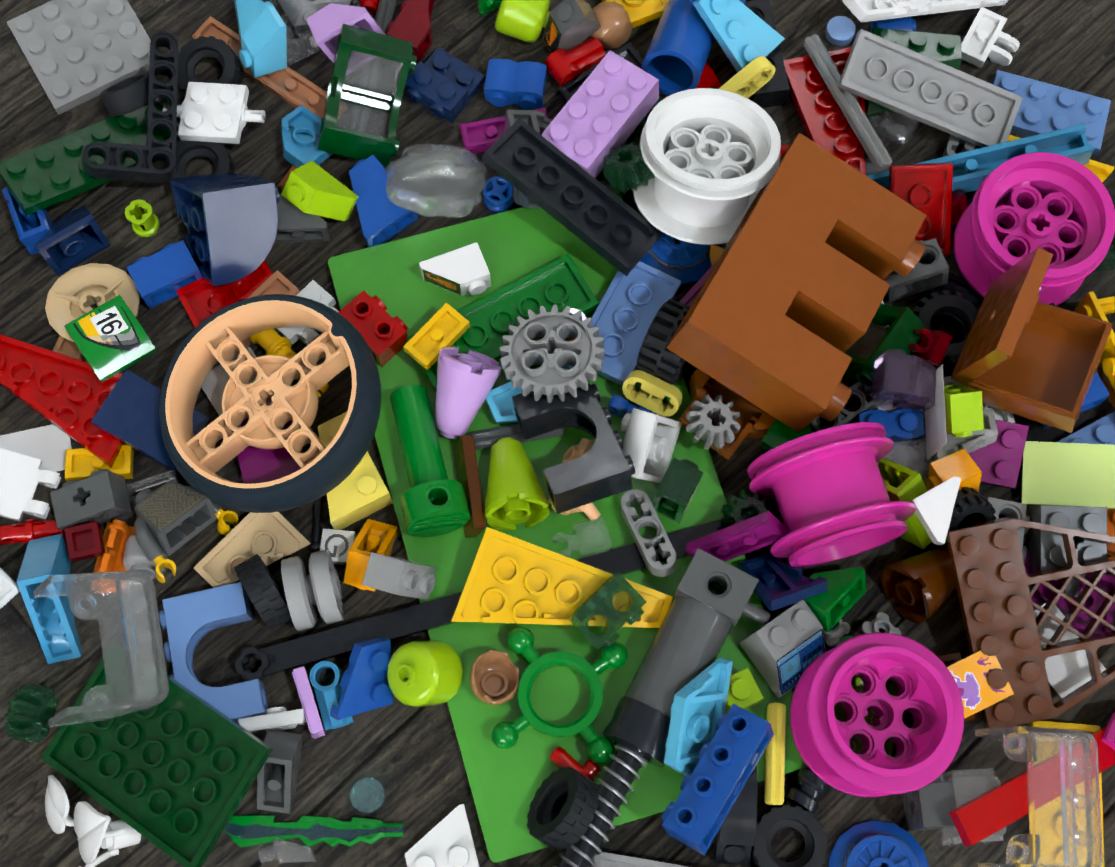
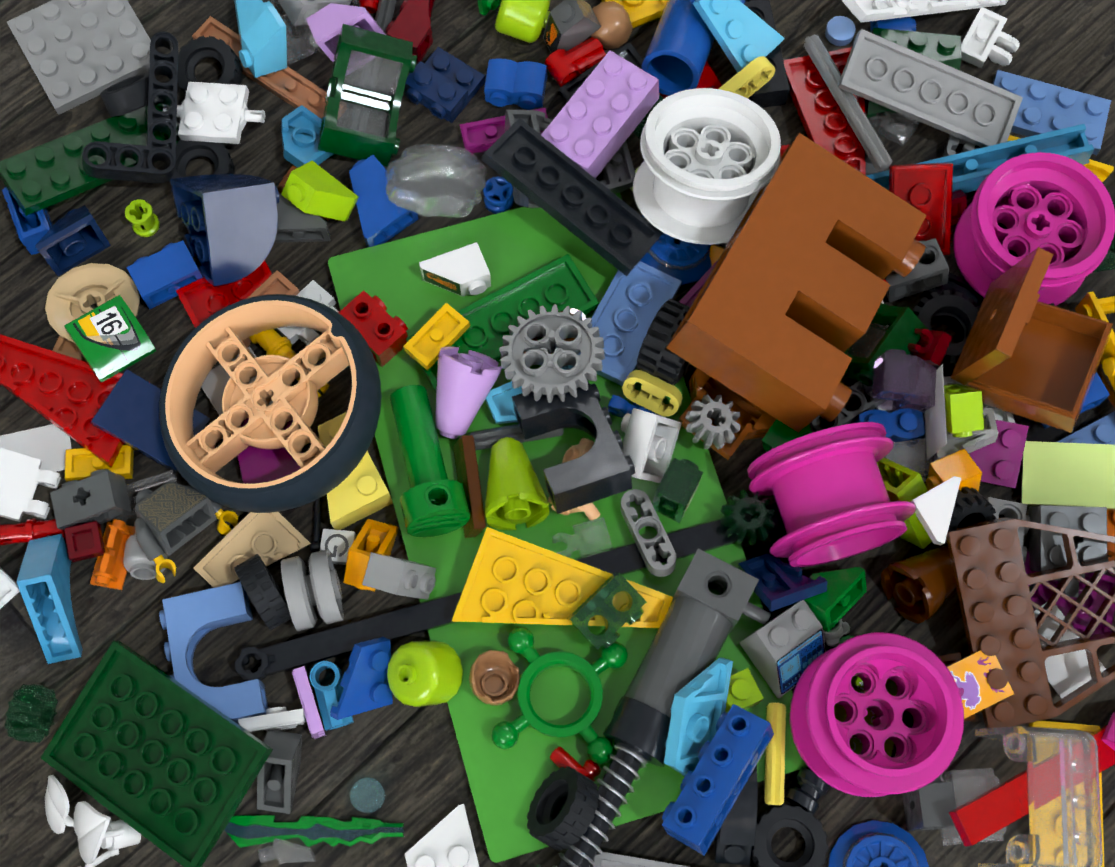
(129, 640): clear windscreen -> none
(626, 168): clear green gear -> none
(740, 537): magenta tile -> none
(880, 622): light grey plate -> none

